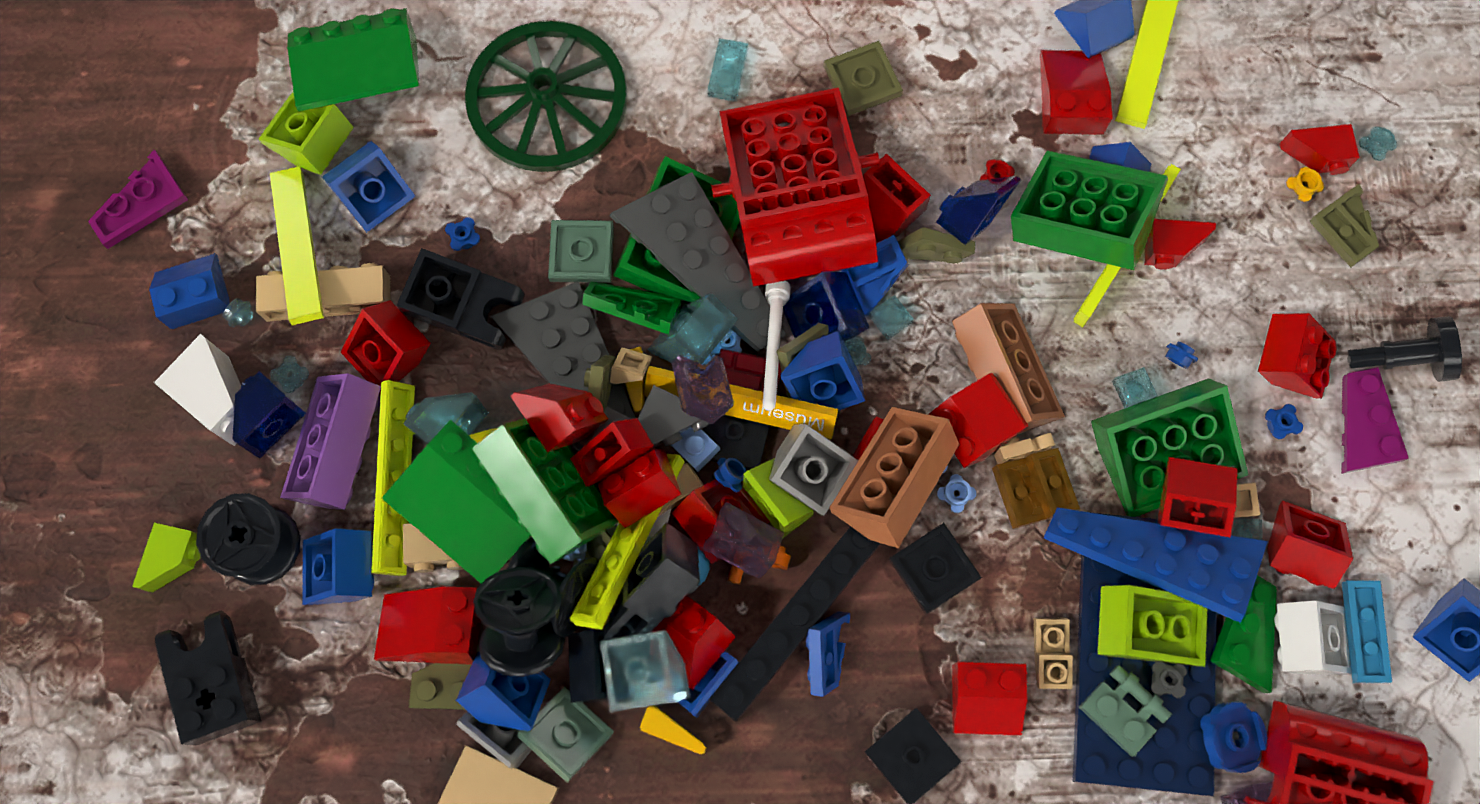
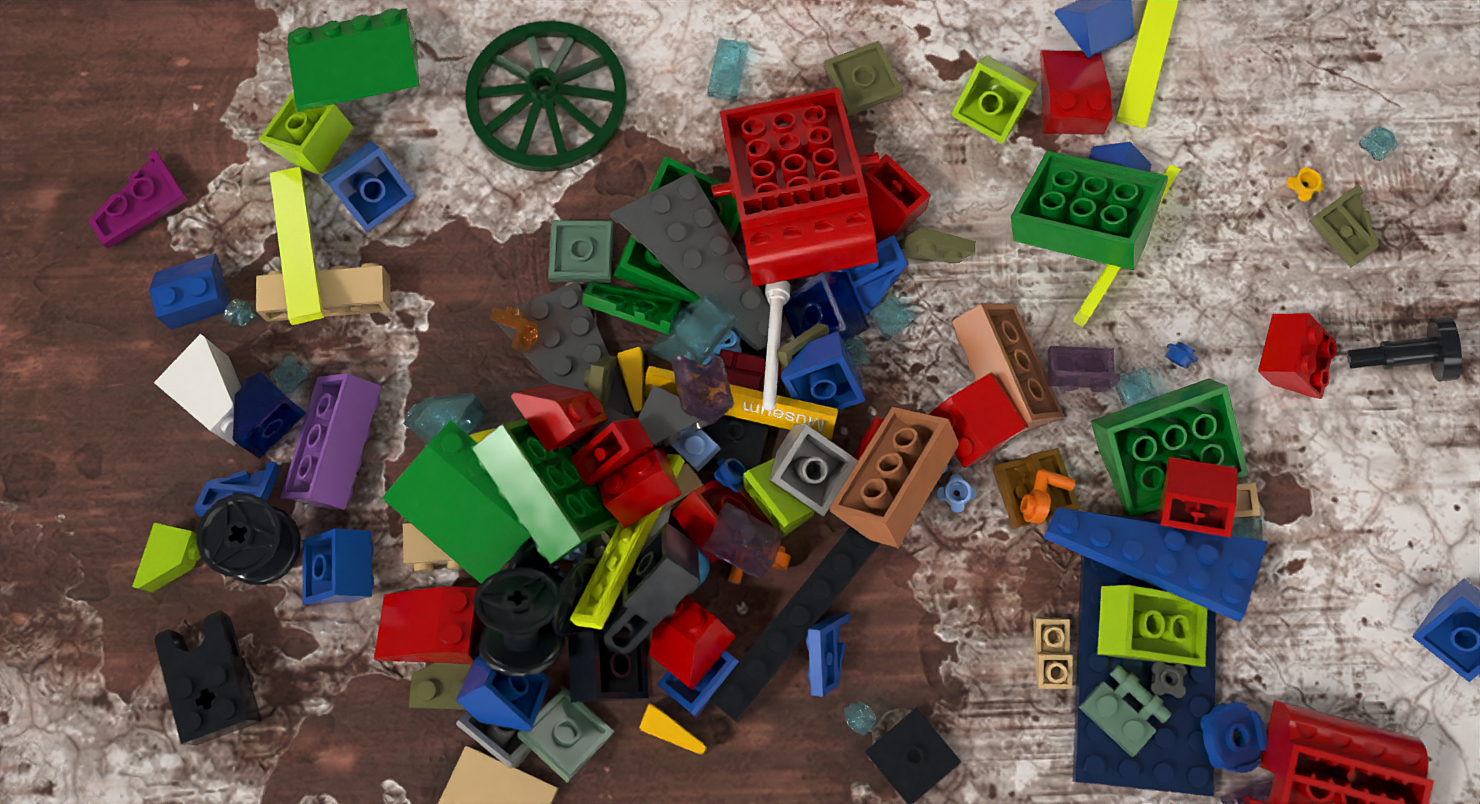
(242, 482): none -> blue wing
(384, 344): red slope -> none
(392, 460): neon yellow tile -> none
(462, 242): blue plate -> none
(464, 305): black brick -> none
(526, 330): none -> clear orange bracket
(629, 366): tan slope -> none
(643, 671): clear light blue slope -> none
(860, 718): none -> clear light blue plate
(934, 568): black plate -> none
(975, 207): clear blue slope -> none
(989, 698): red slope -> none
(994, 99): none -> lime slope
(997, 167): red plate -> none
(1019, 449): tan plate -> none
(1037, 503): none -> orange plate
(1081, 368): none -> clear purple bracket
(1174, 241): red slope -> none
(1248, 645): green wing -> none
(1279, 429): blue plate -> none
(1309, 545): red slope -> none
(1312, 638): white slope -> none
(1323, 148): red slope -> none
(1366, 632): dark azure plate -> none
(1370, 427): magenta wing -> none

